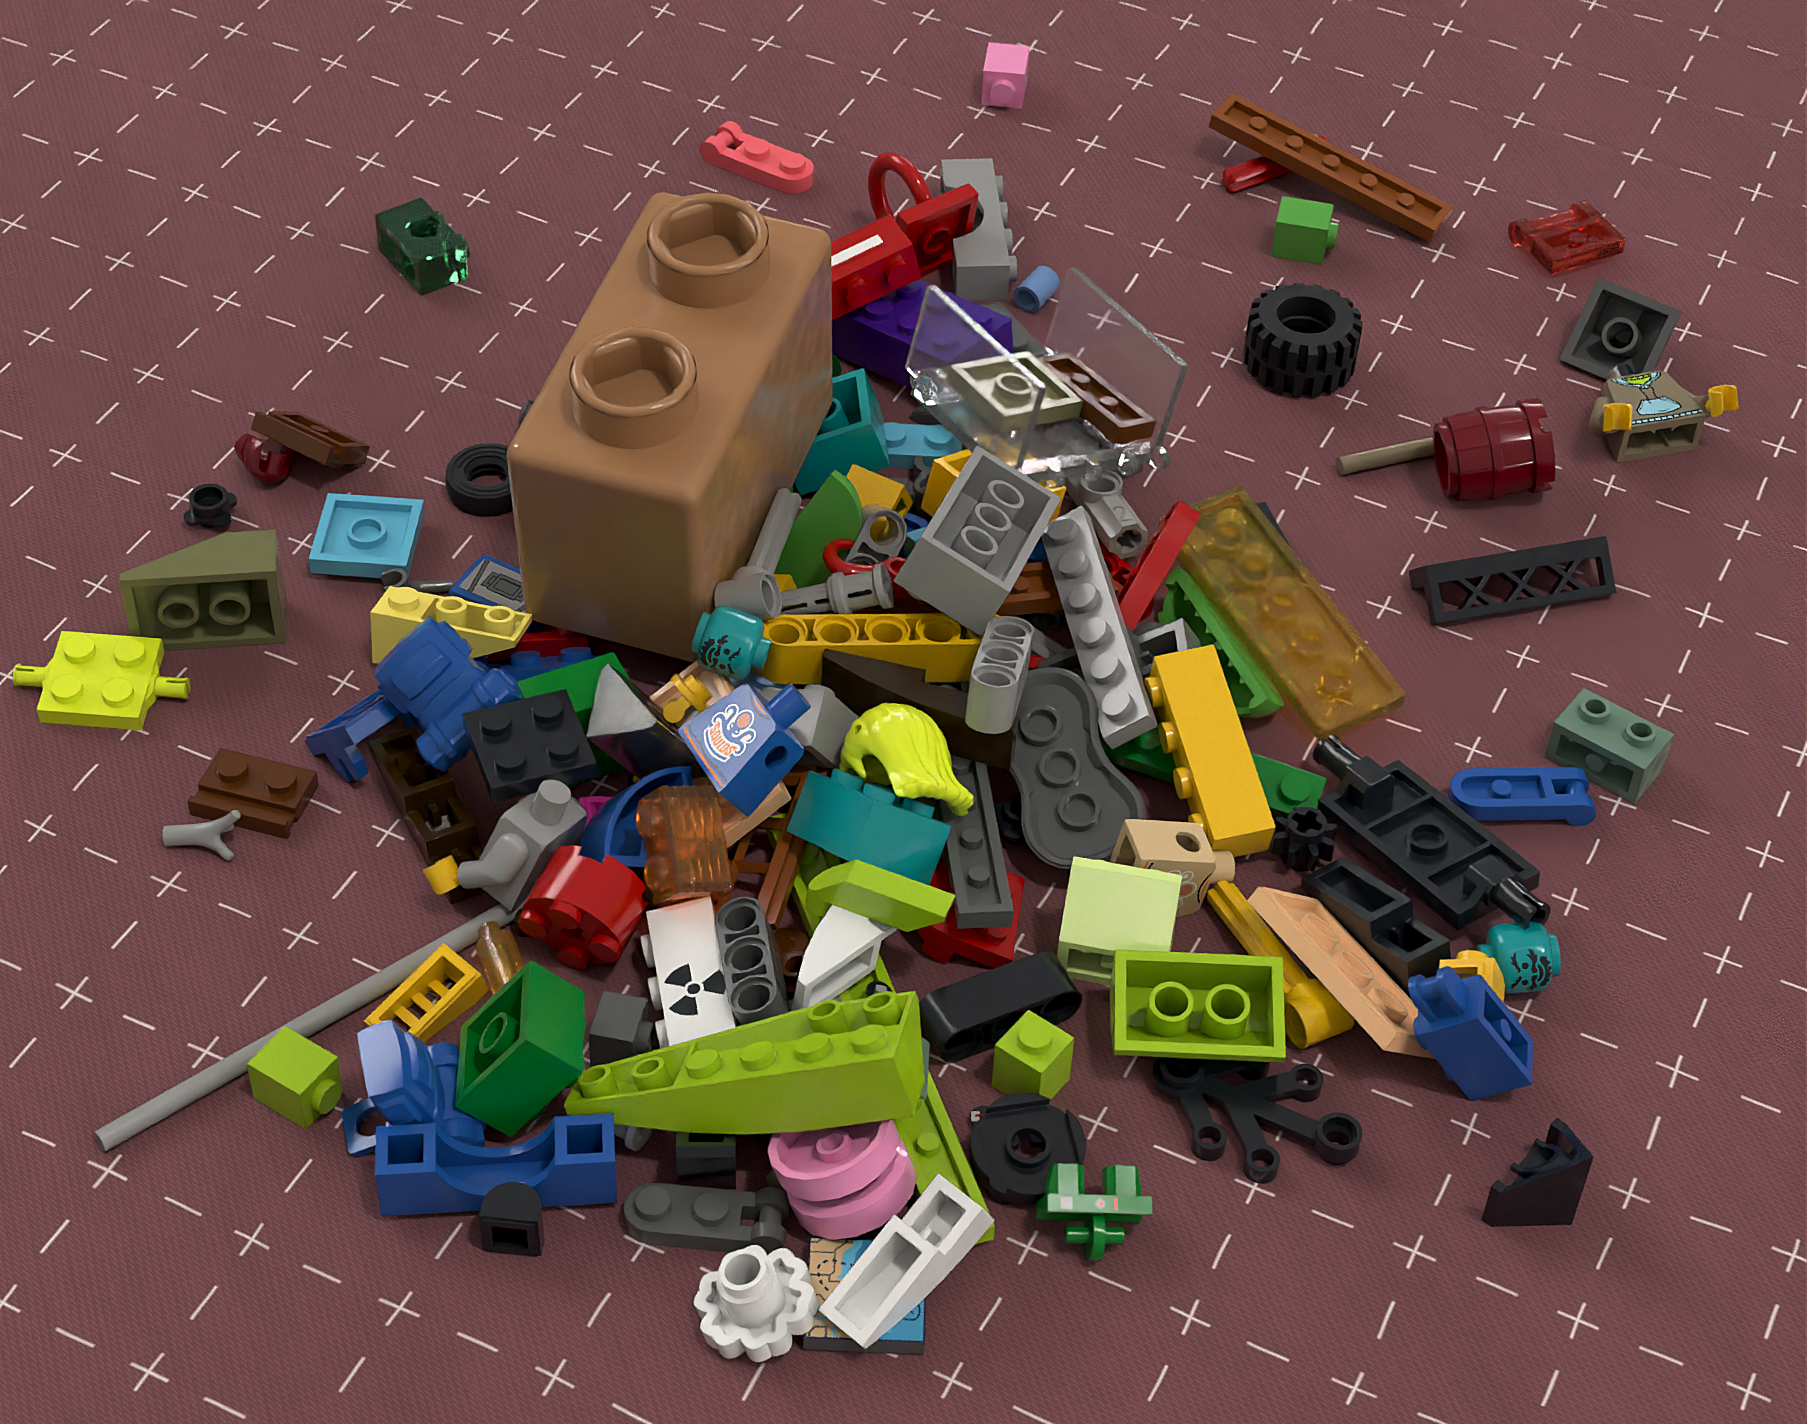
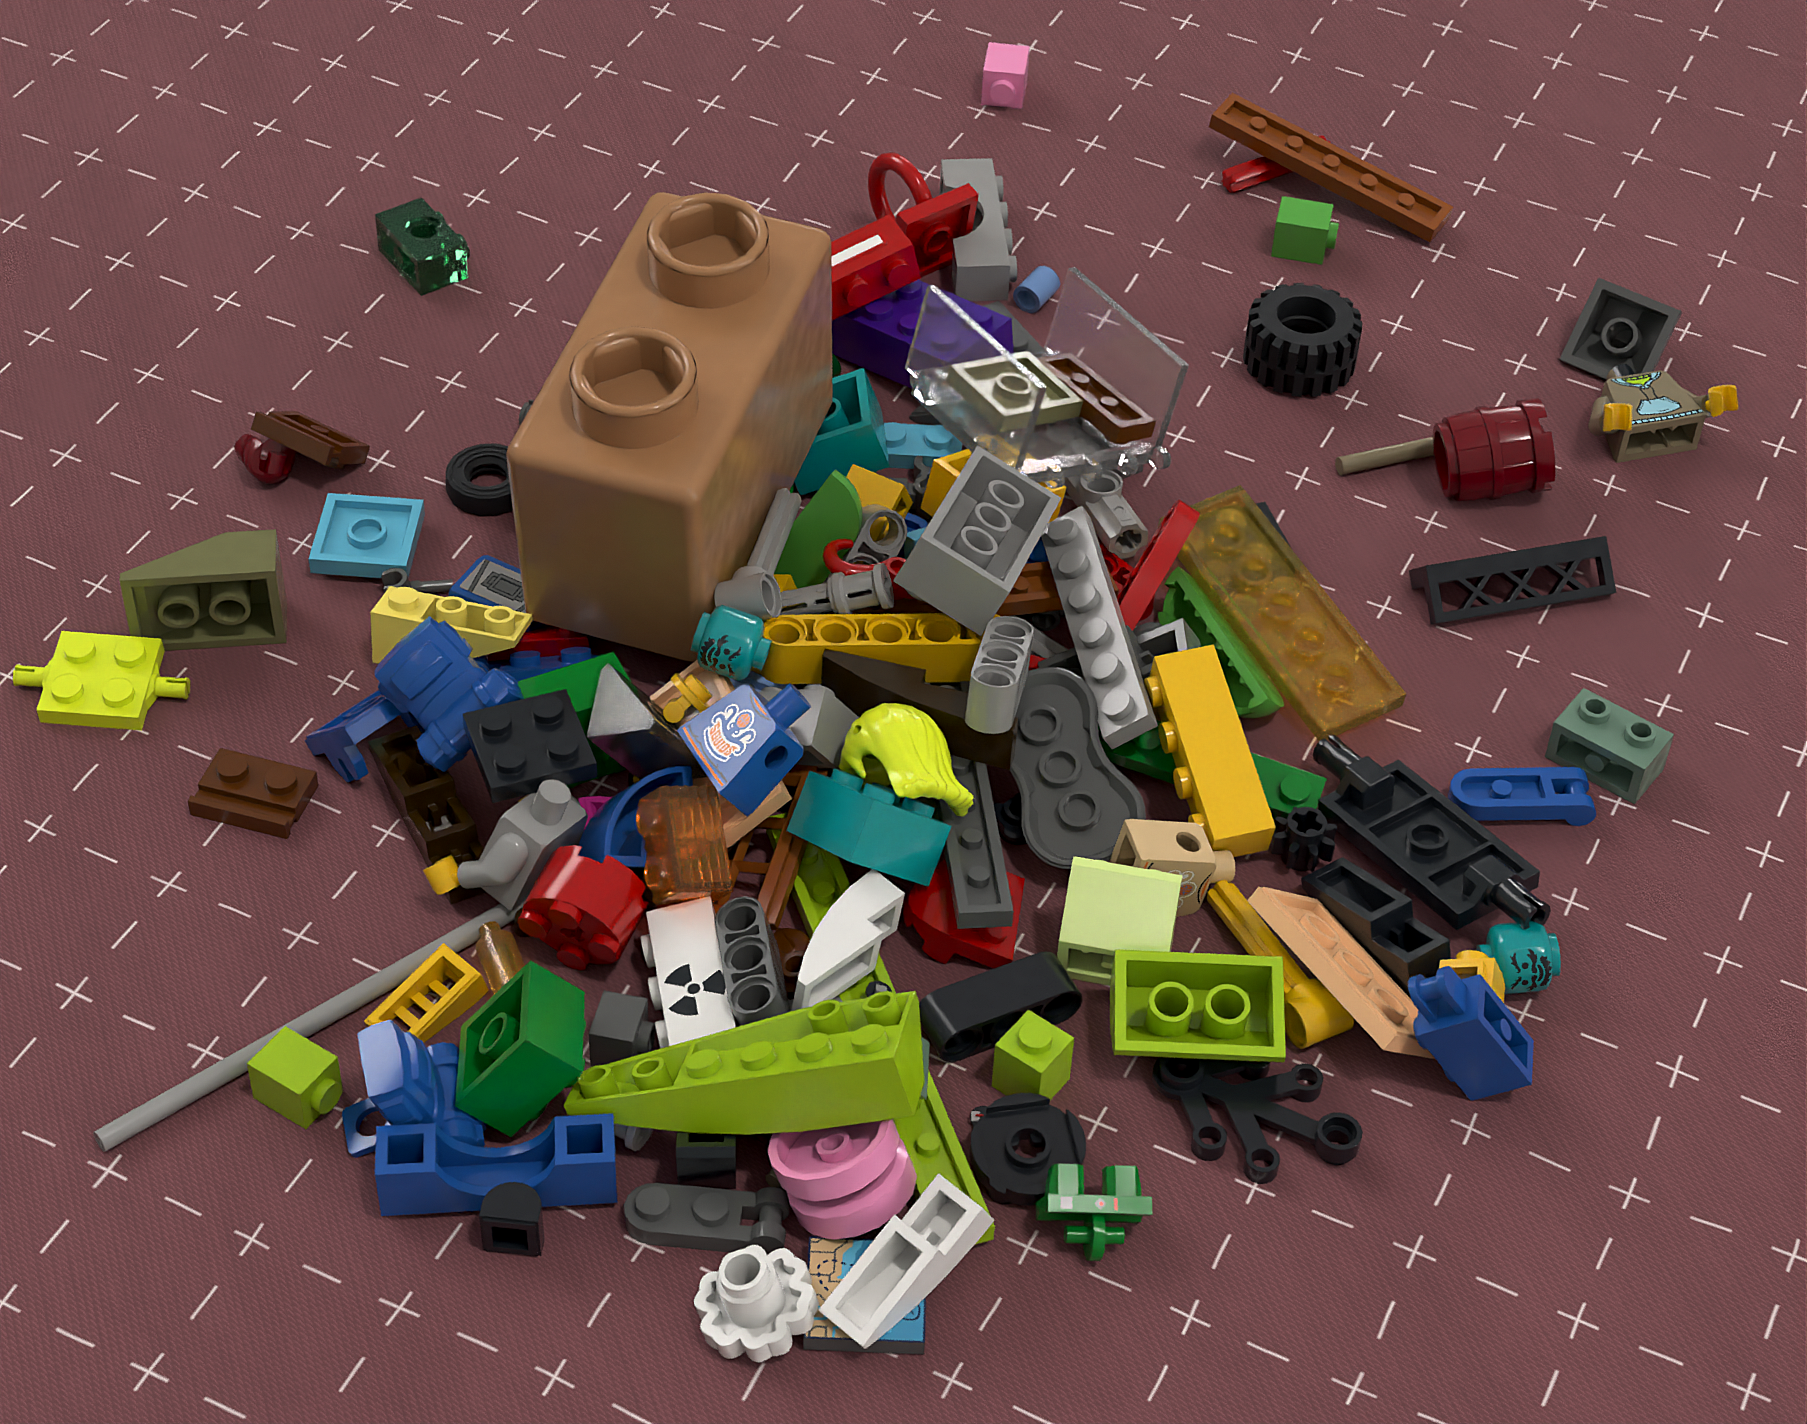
(202, 834): light grey bar -> none
(210, 506): black plate -> none
(758, 160): coral plate -> none
(878, 896): lime piece -> none
(1546, 1184): black slope -> none
(1568, 237): clear red plate -> none

